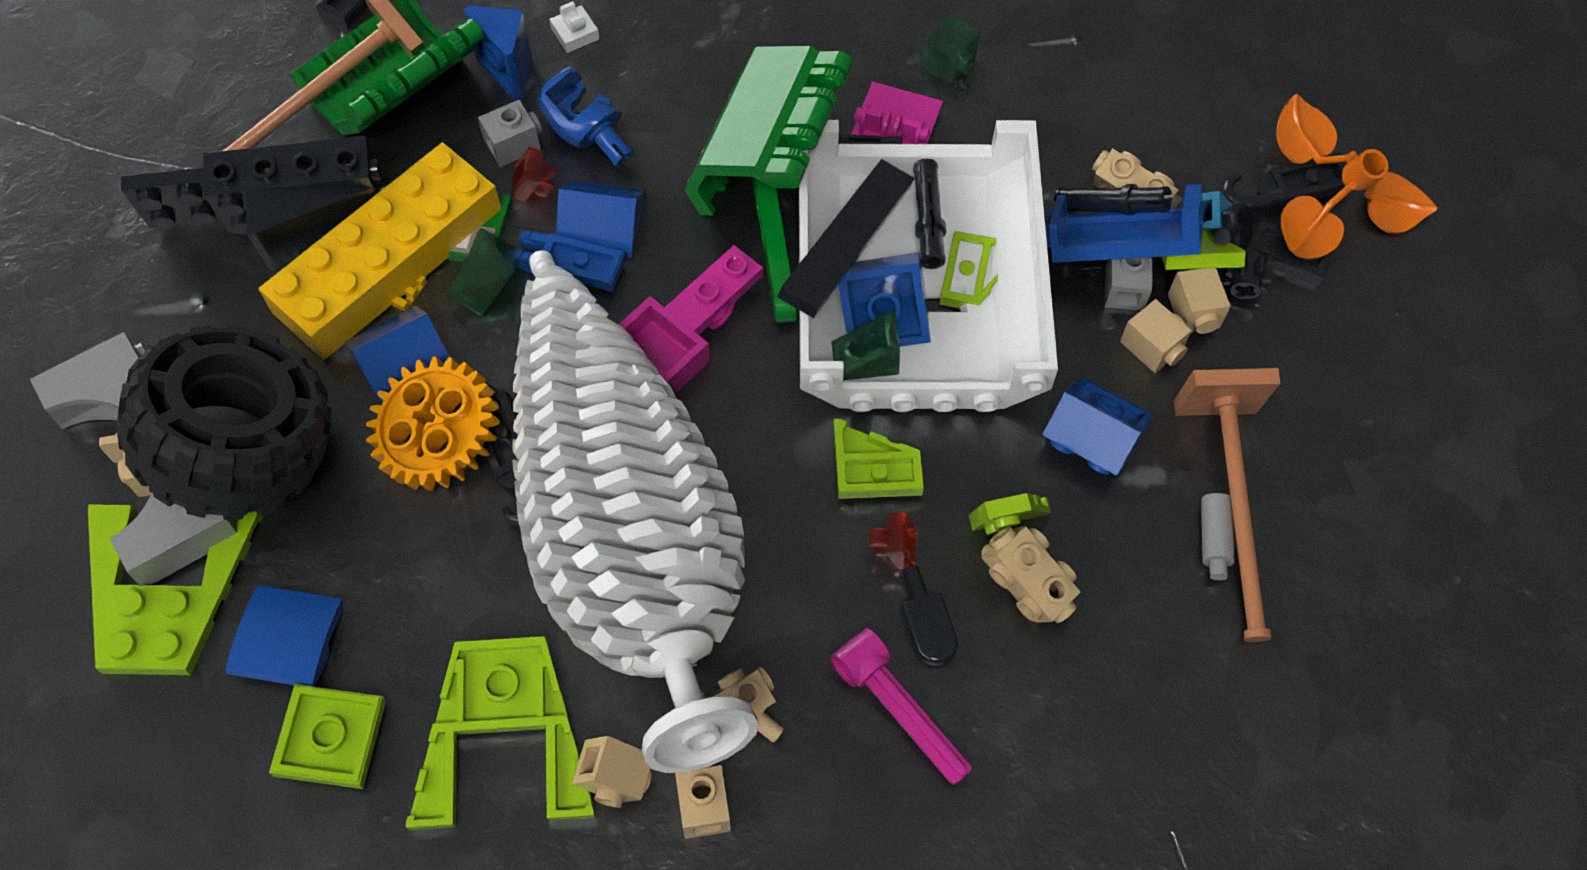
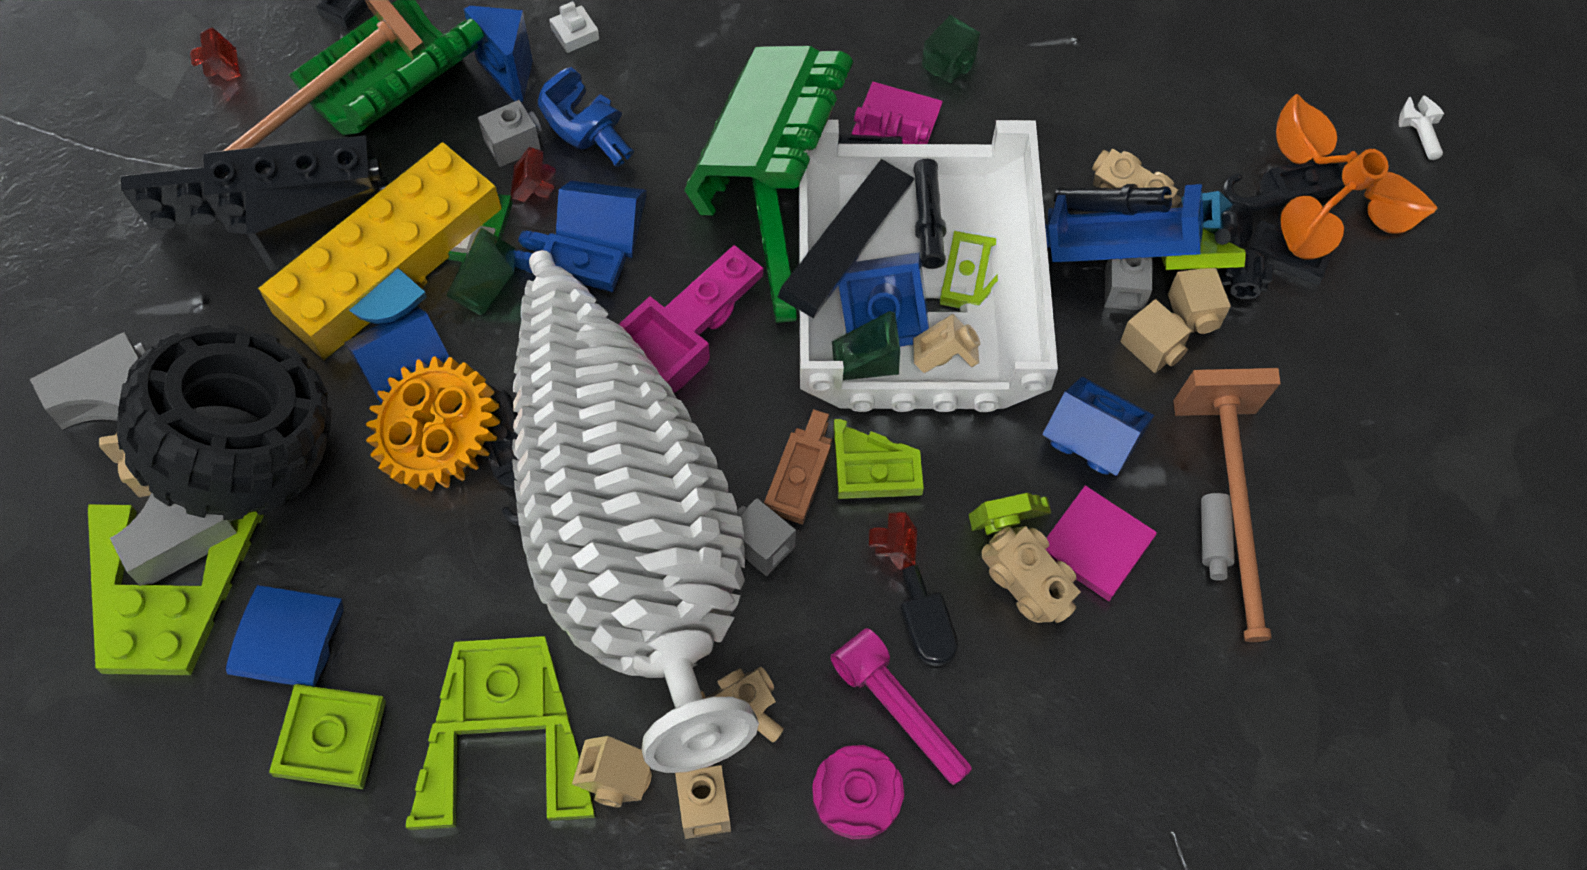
(216, 55): none -> clear red tile
(389, 300): none -> dark azure brick
(766, 536): none -> light grey brick
(800, 470): none -> nougat hinge
(857, 792): none -> dark pink tile
(944, 341): none -> tan bracket
(1099, 542): none -> dark pink tile
(1423, 121): none -> white bar

